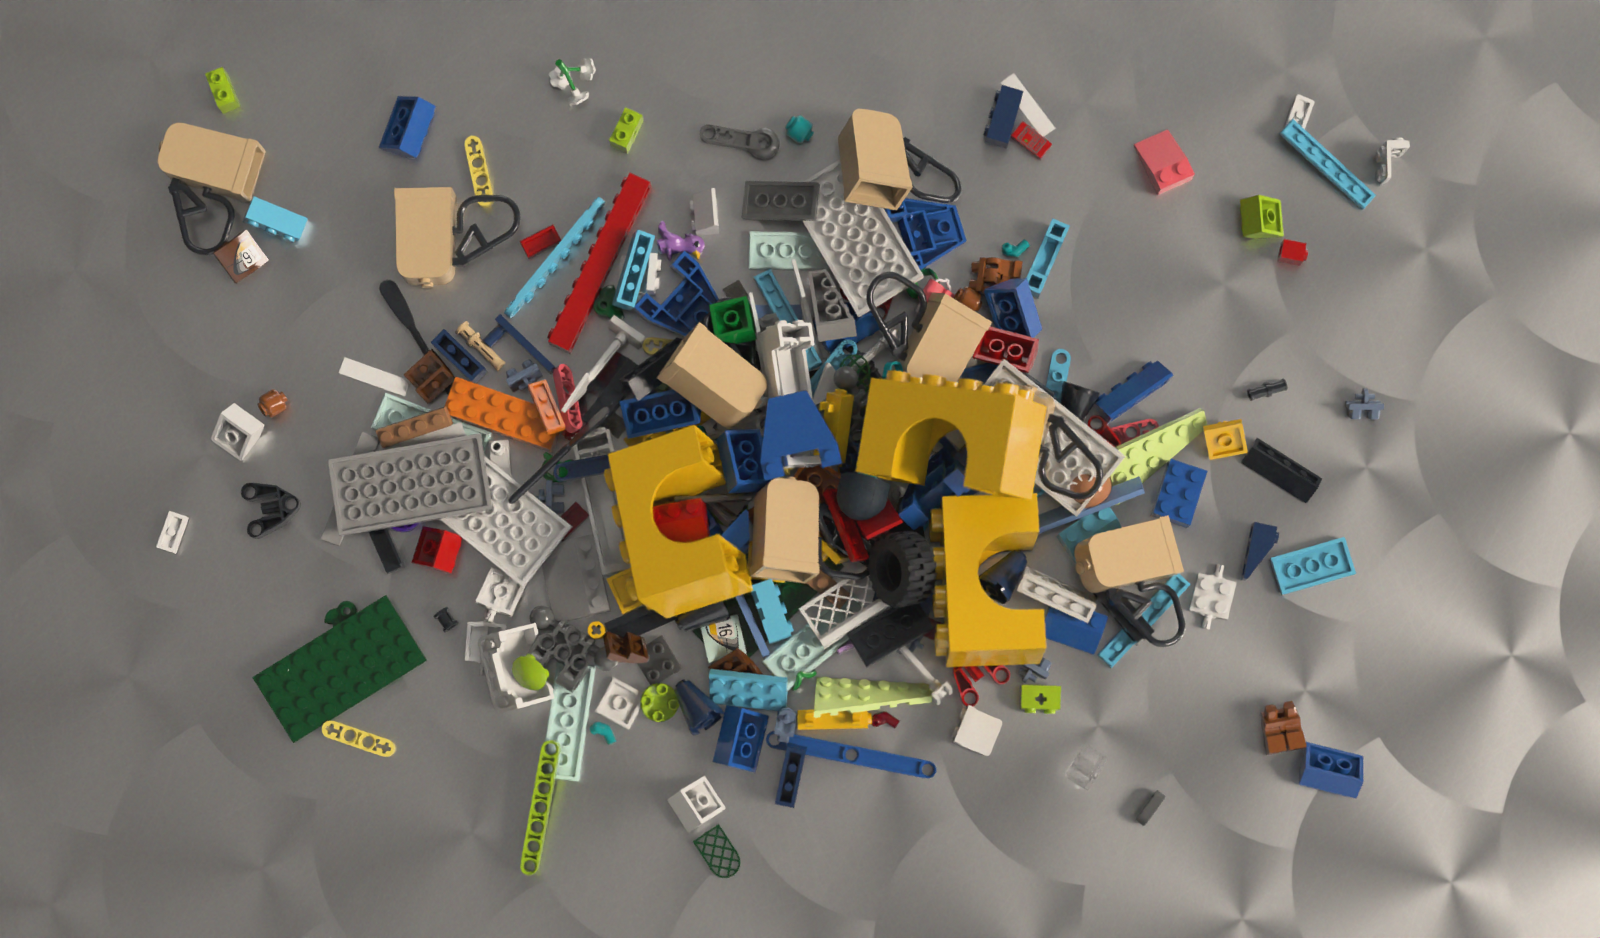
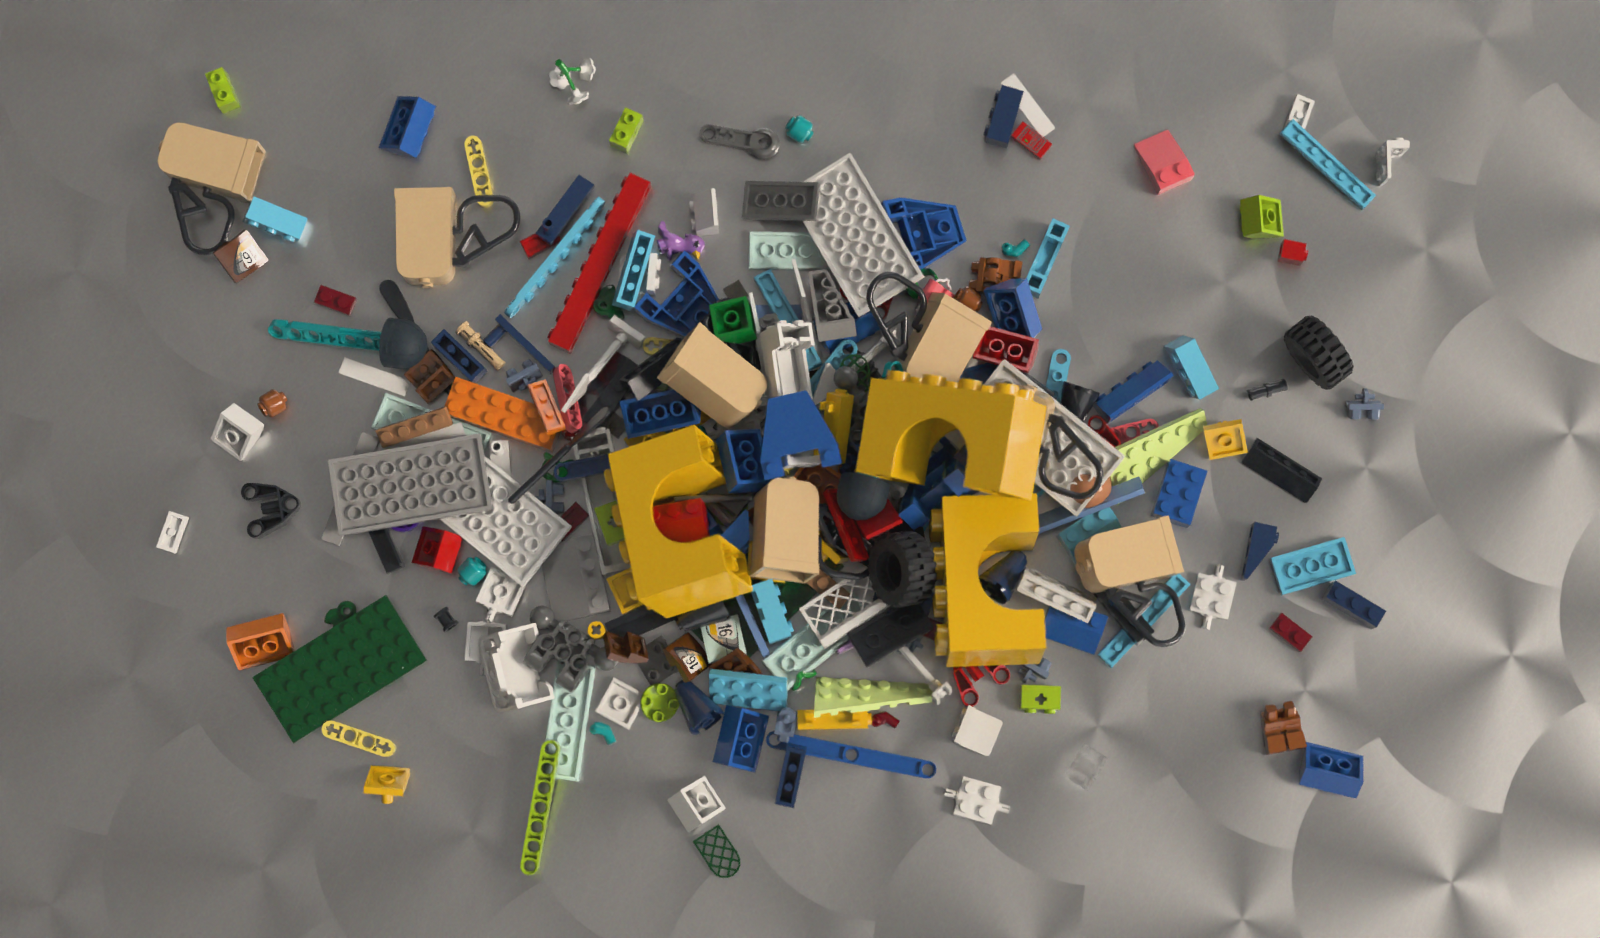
(259, 641): none -> orange slope
(335, 300): none -> dark red plate
(386, 782): none -> yellow tile
(399, 344): none -> piece
(471, 571): none -> teal head
(529, 672): lime dish -> none
(564, 210): none -> dark blue piece
(611, 534): none -> lime brick
(687, 656): none -> reddish brown slope
(877, 162): tan piece -> none
(977, 800): none -> white plate
(1150, 808): dark grey beam -> none
(1191, 366): none -> medium azure wedge
(1290, 632): none -> dark red plate
(1318, 352): none -> black tyre
(1354, 605): none -> dark blue brick

